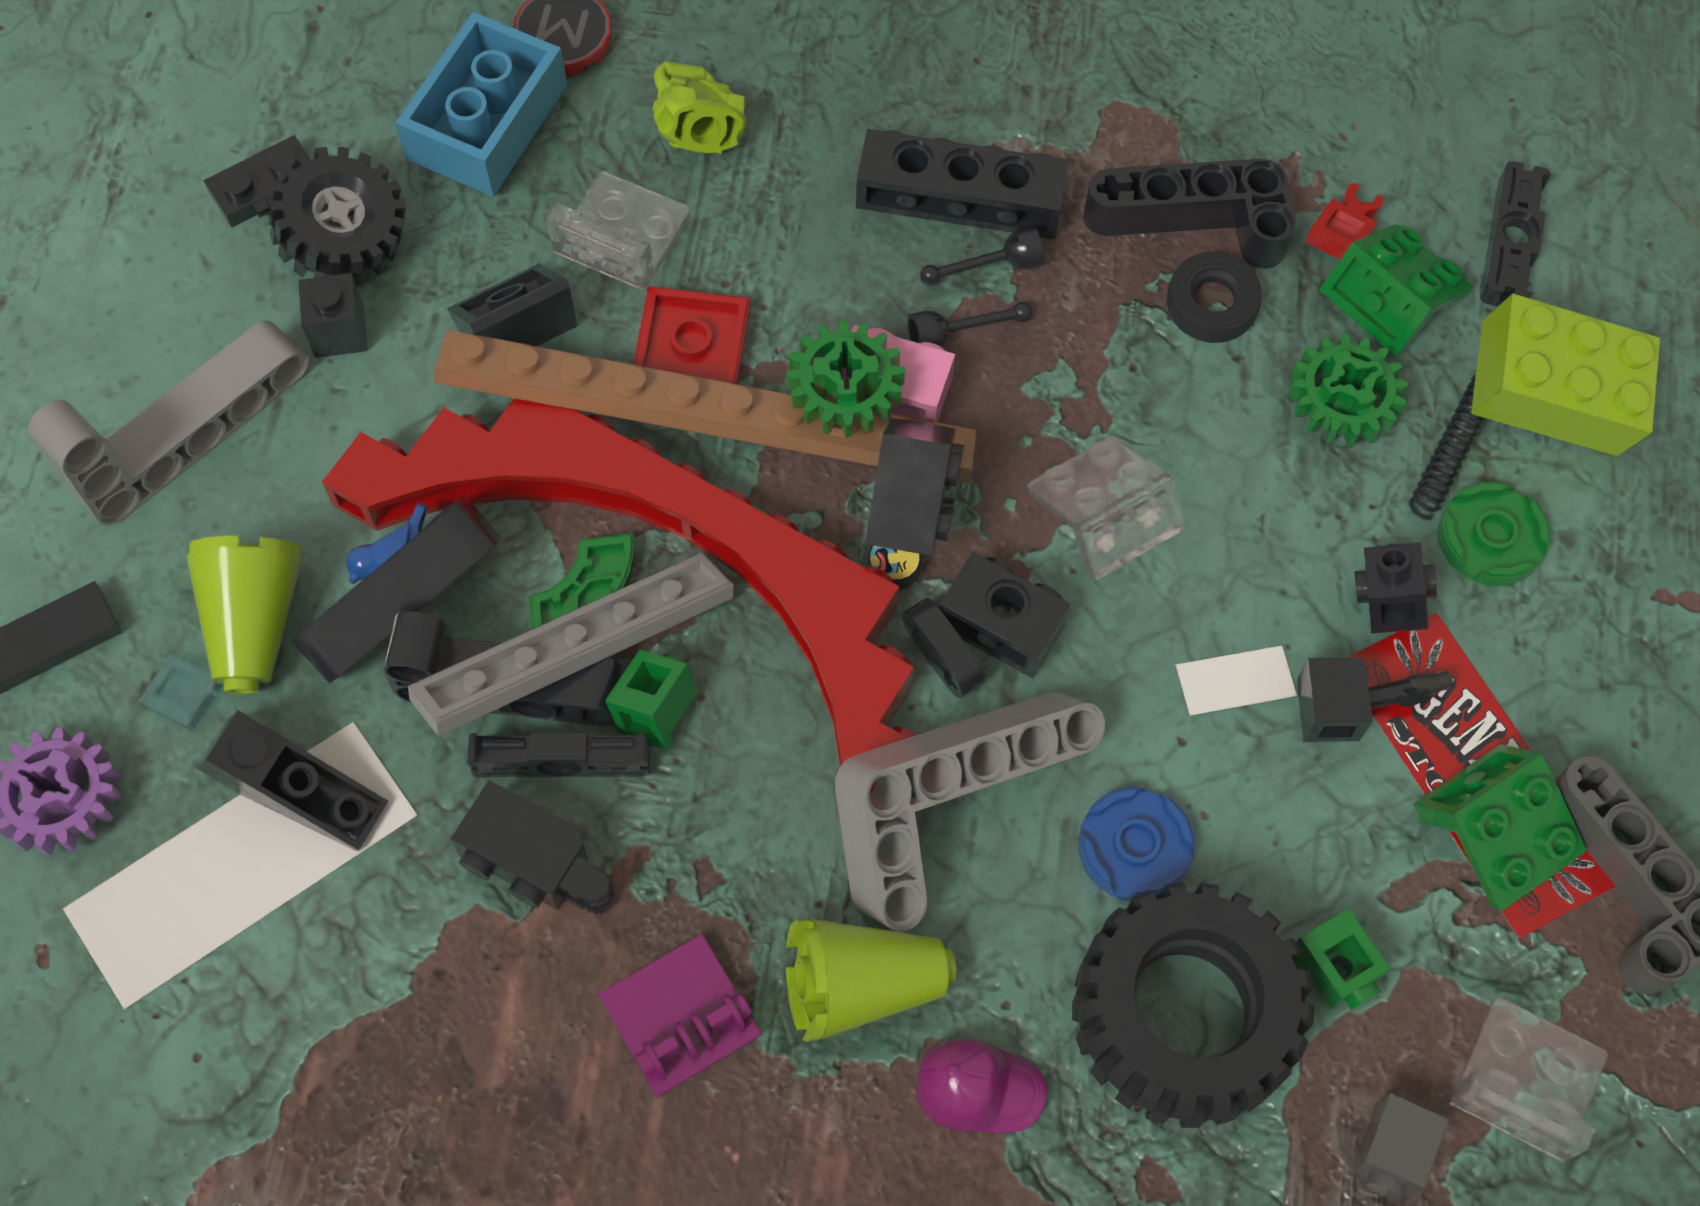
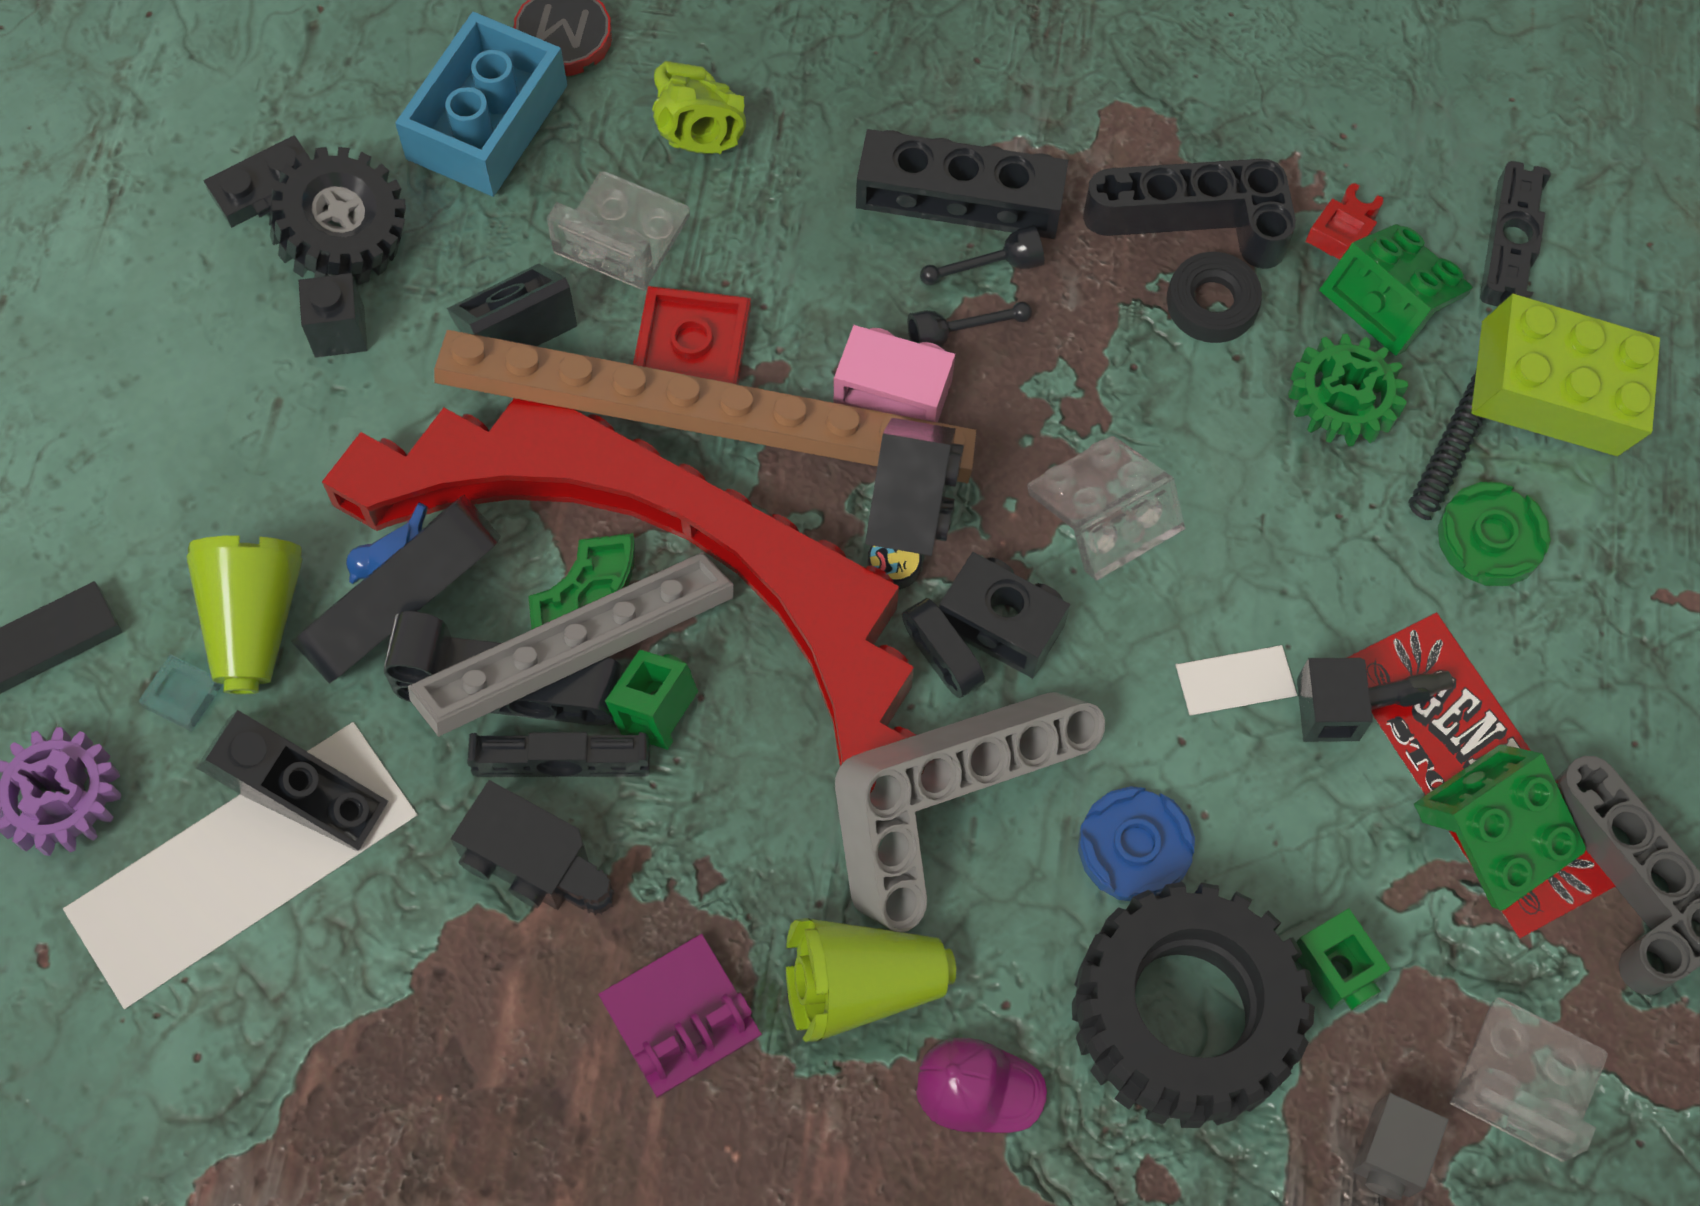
(173, 432): light grey beam -> none
(872, 373): green gear -> none
(1396, 587): black brick -> none

